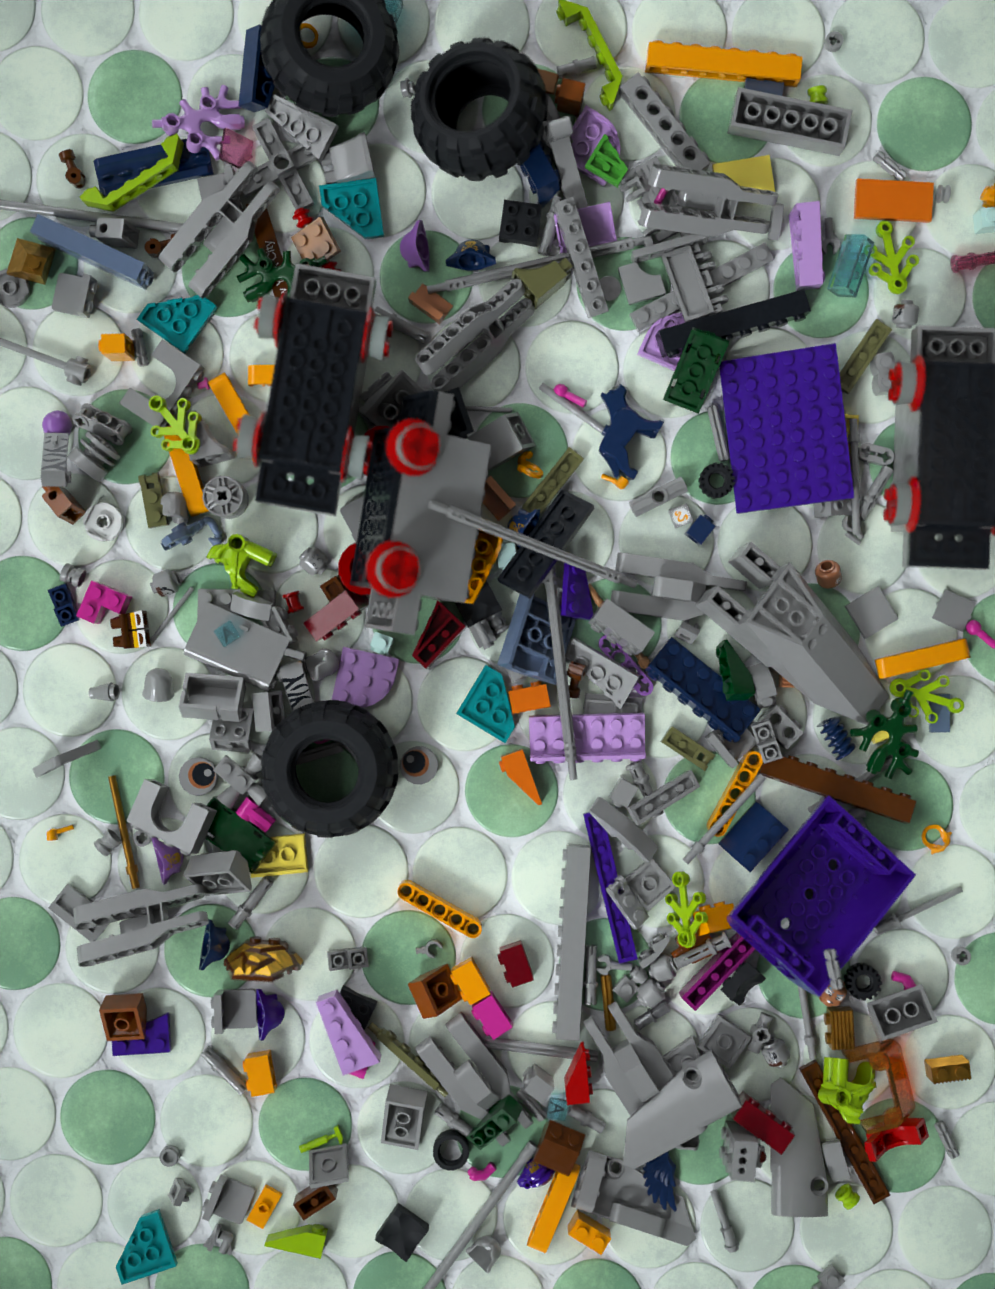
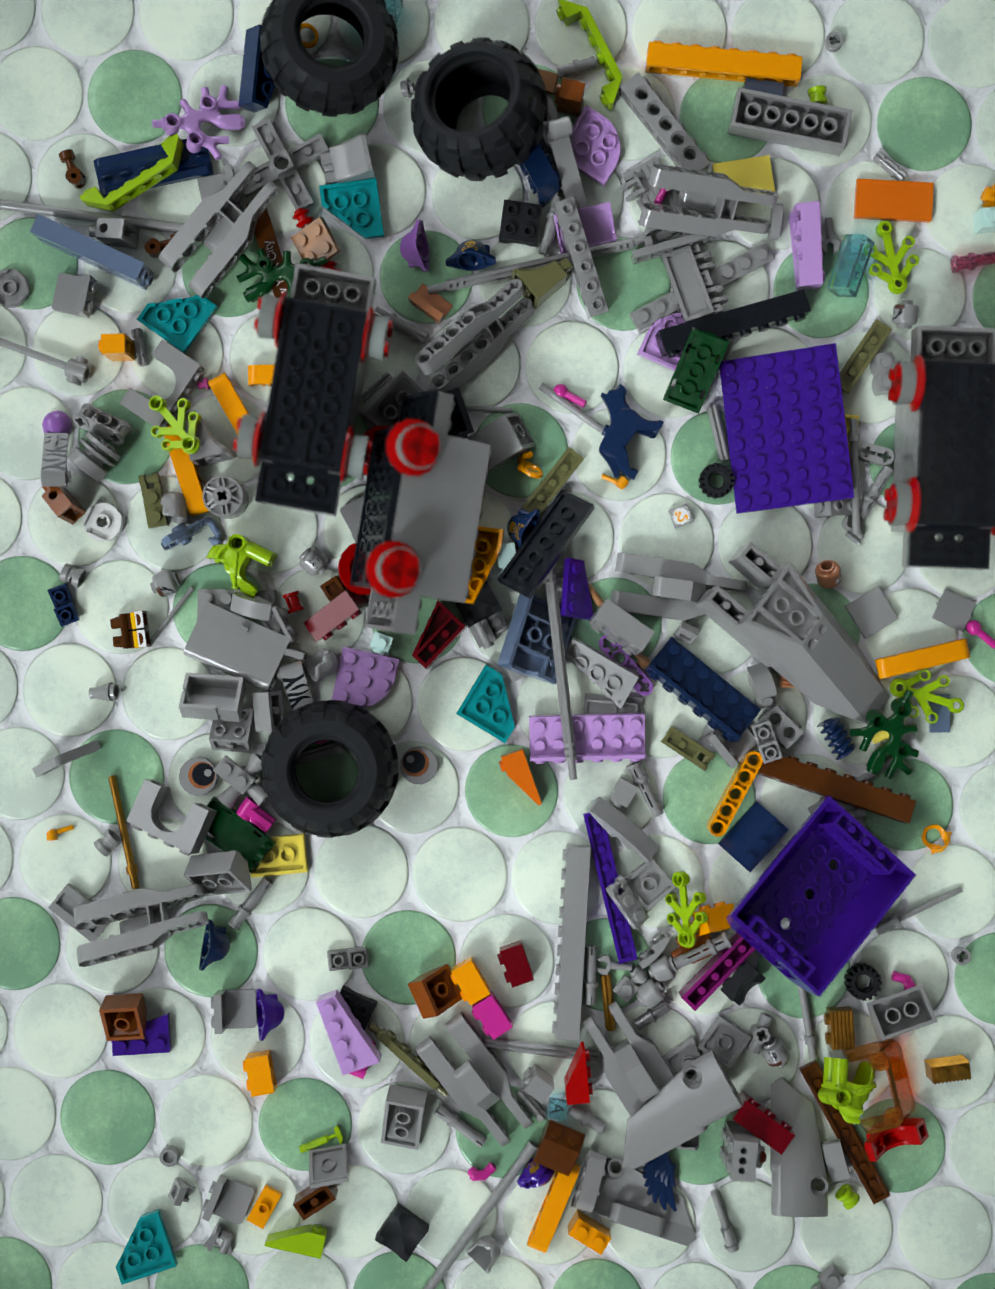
(31, 261): pearl gold slope -> none
(98, 599): dark pink brick -> none
(138, 842): light grey bush -> none
(158, 686): light grey hair -> none
(168, 859): medium lavender hat -> none
(224, 1070): light grey pin -> none
(227, 633): clear light blue tile -> none
(235, 148): clear pink piece -> none
(262, 960): wedge -> none
(306, 127): light grey wing -> none
(425, 950): light grey piece -> none
(444, 917): light orange beam -> none
(446, 1164): black tyre -> none
(496, 499): nougat panel -> none
(496, 1122): dark green slope -> none
(515, 537): light grey axle -> none
(529, 697): orange brick -> none
(577, 673): reddish brown leg -> none
(606, 163): bright green wing -> none
(610, 287): flat silver sticker -> none
(640, 285): light grey tile -> none
(647, 502): light grey piece -> none
(663, 797): light grey plate -> none
(698, 847): light grey bar -> none
(700, 529): dark blue brick -> none
(735, 676): dark green slope -> none
(833, 969): light grey axle -> none
(833, 997): nougat head -> none
(943, 193): light grey bush -> none
(946, 1139): light grey axle -> none

